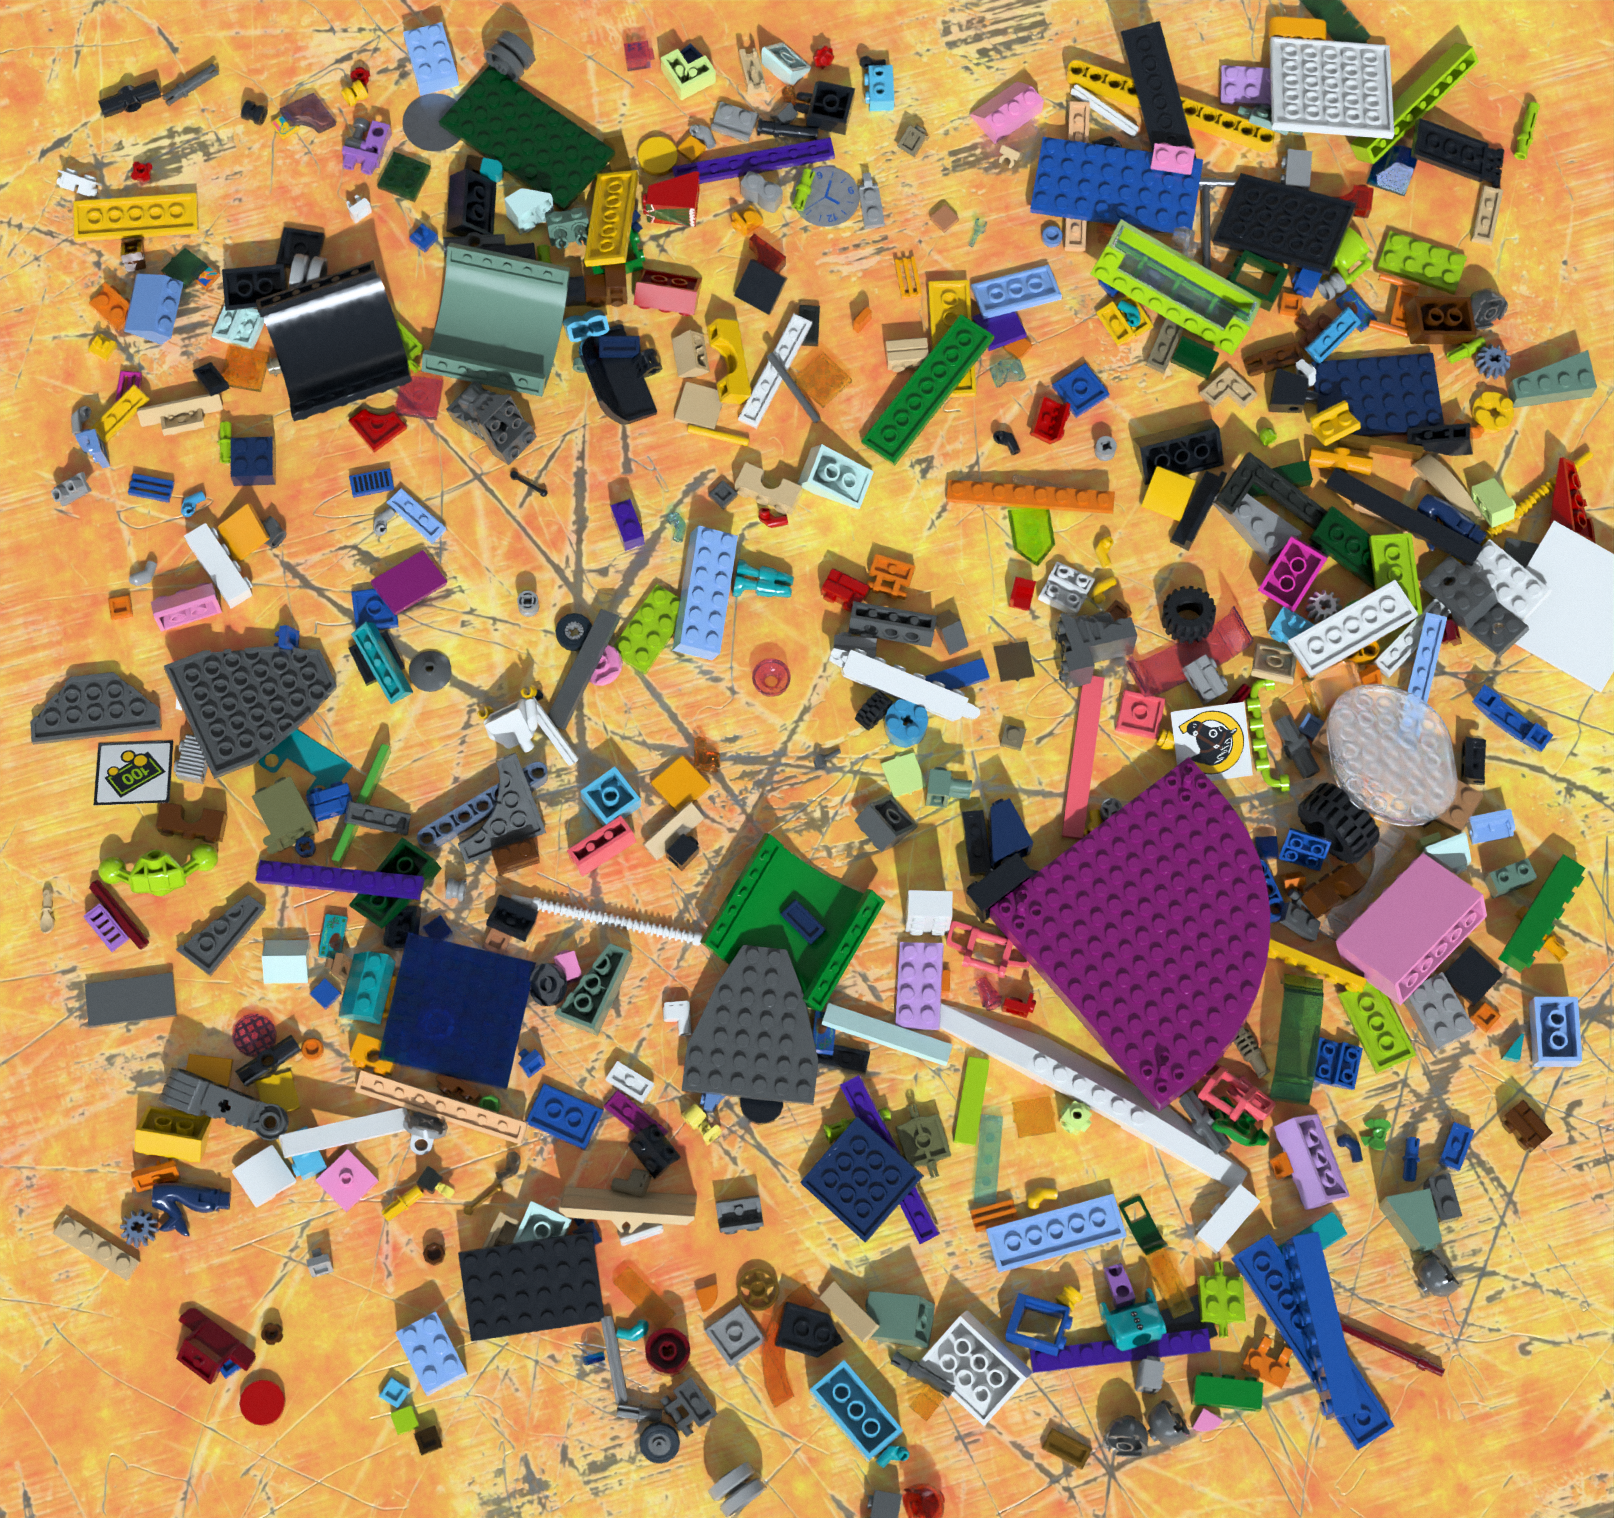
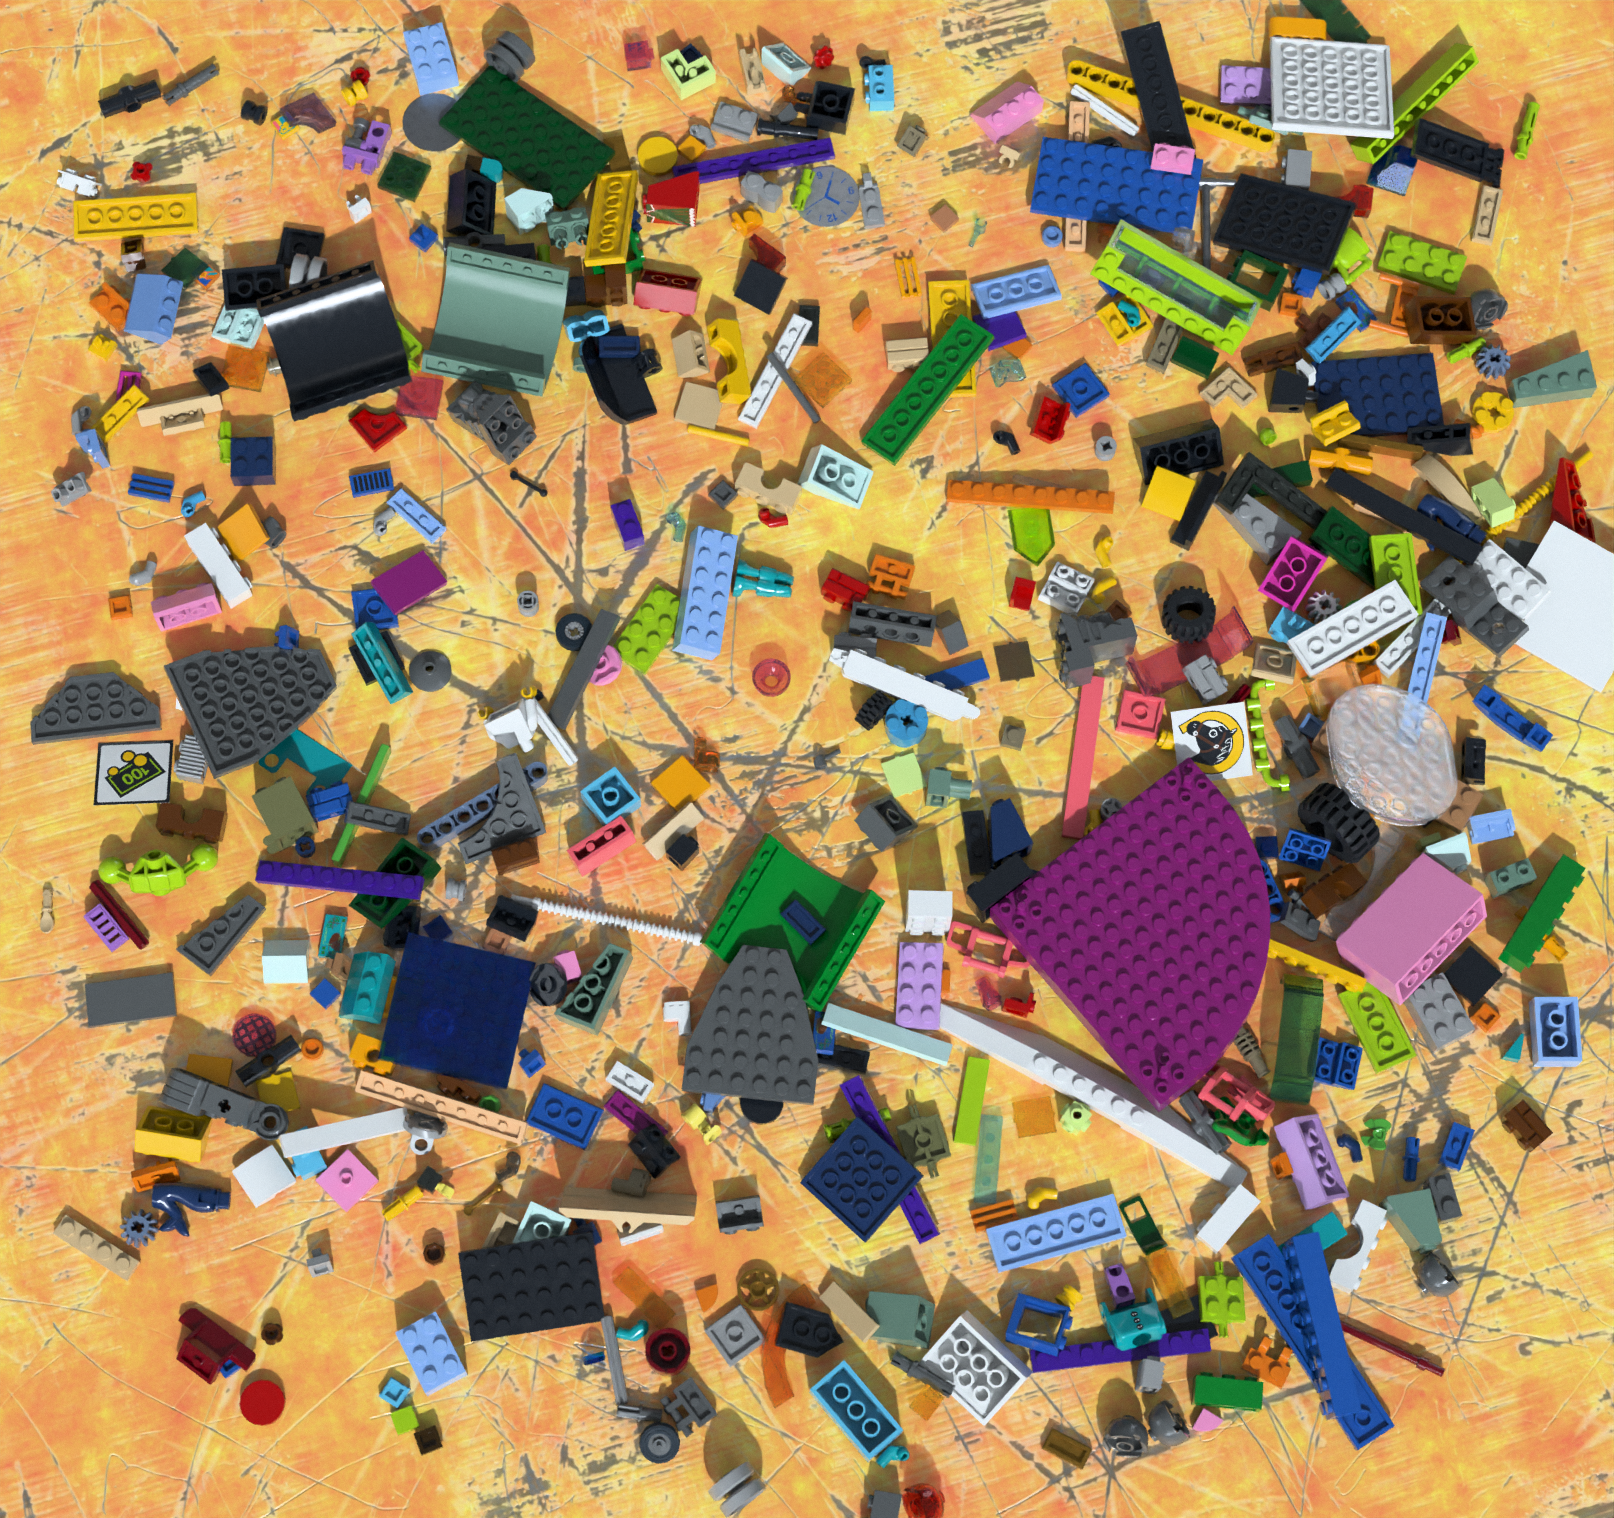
(1367, 1221): none -> white arch

